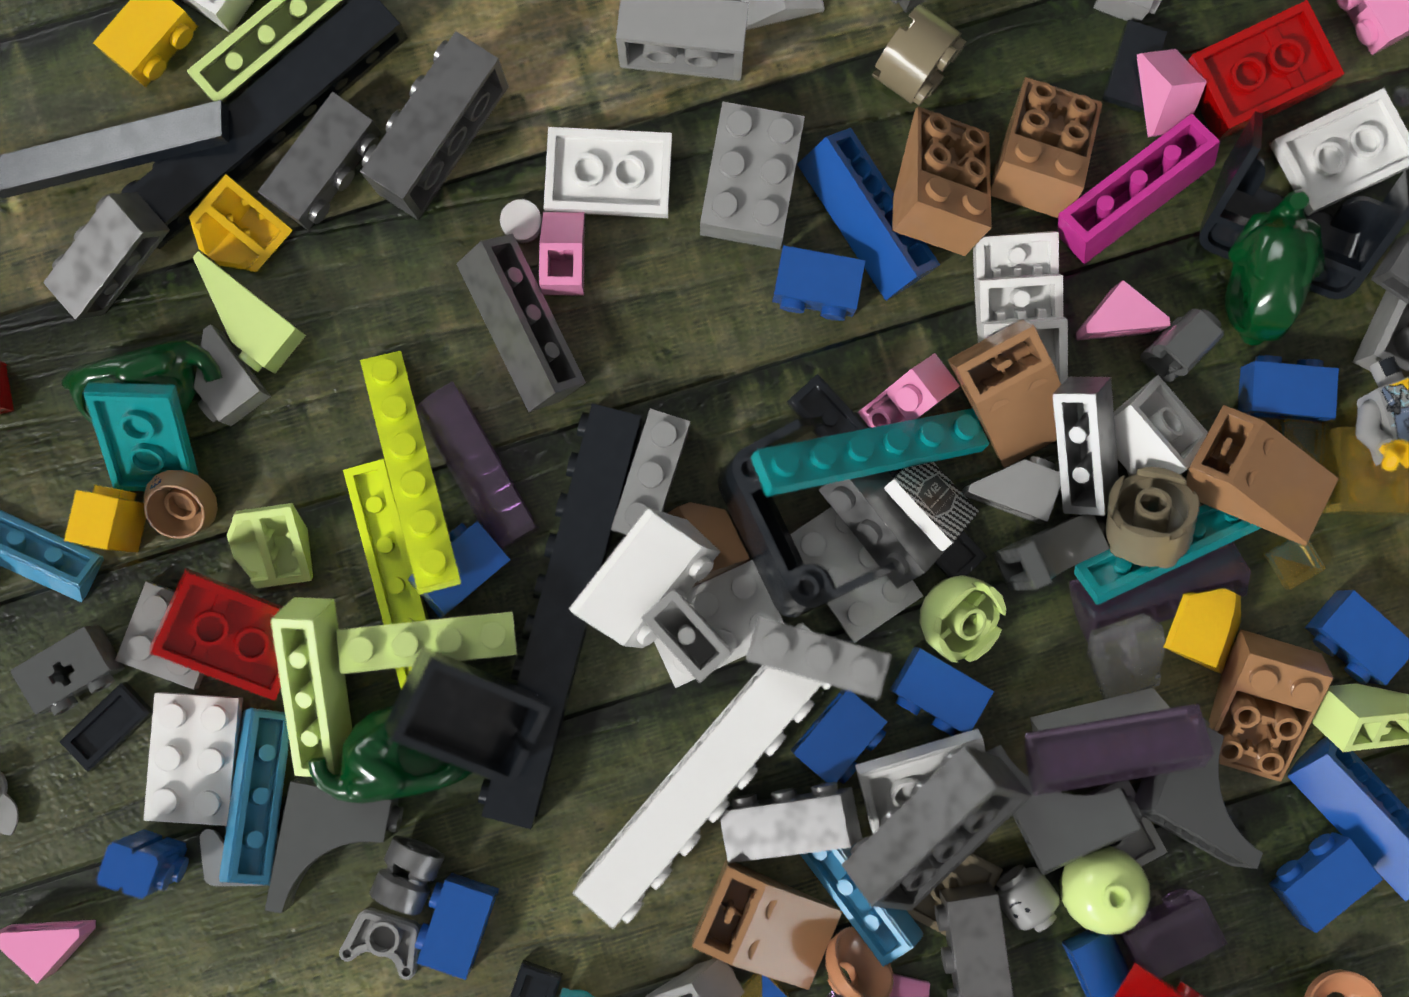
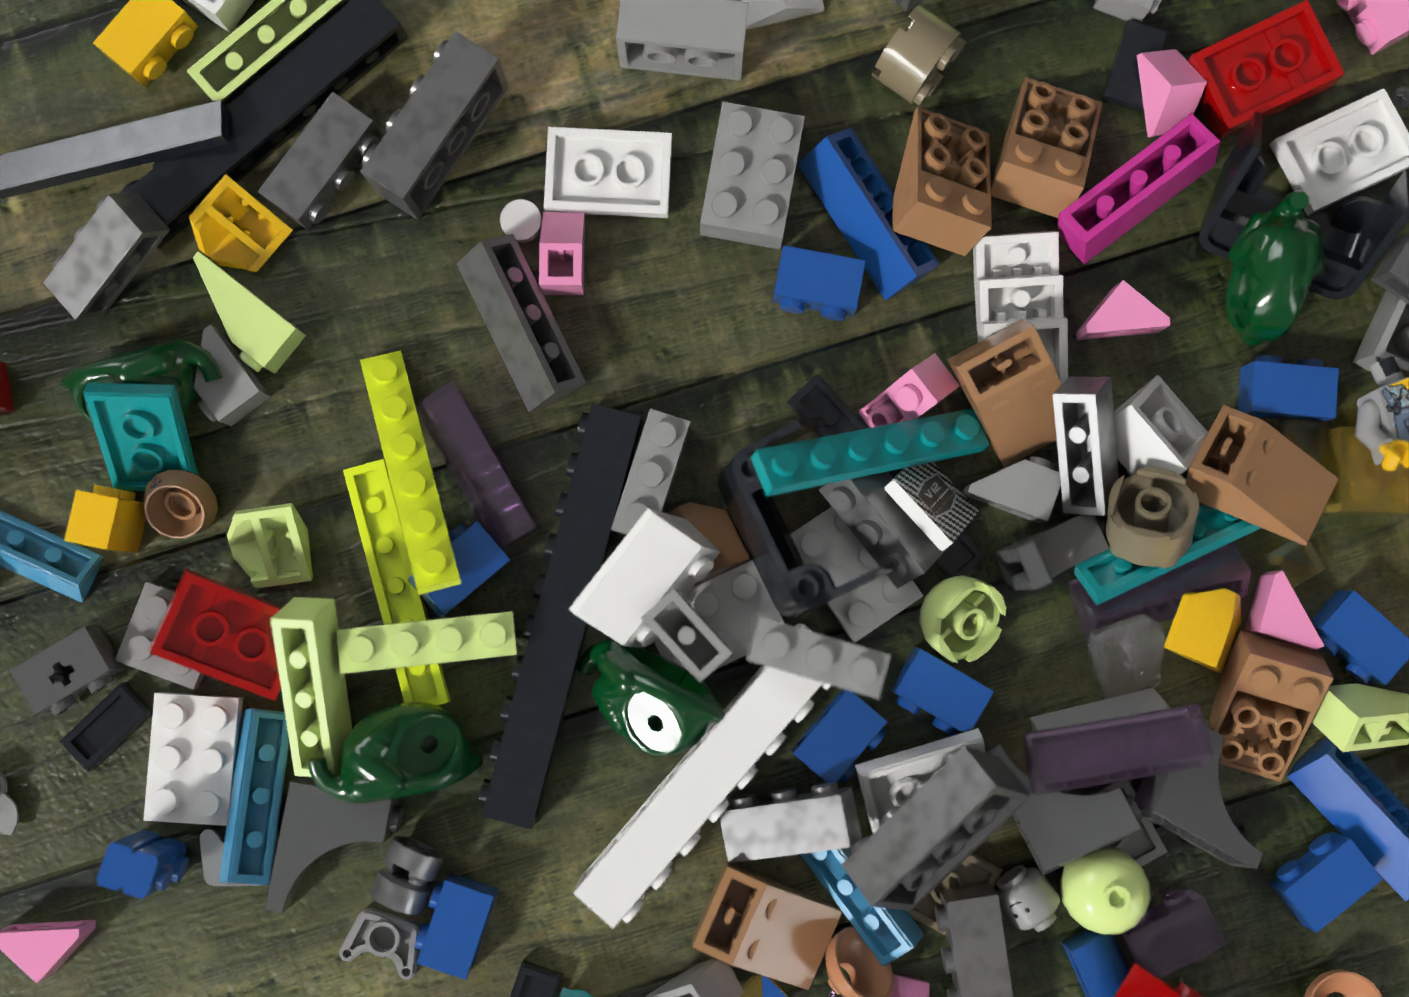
(466, 717): black piece -> none
(650, 698): none -> dark green piece
(1183, 344): dark grey brick -> none
(1280, 614): none -> bright pink slope

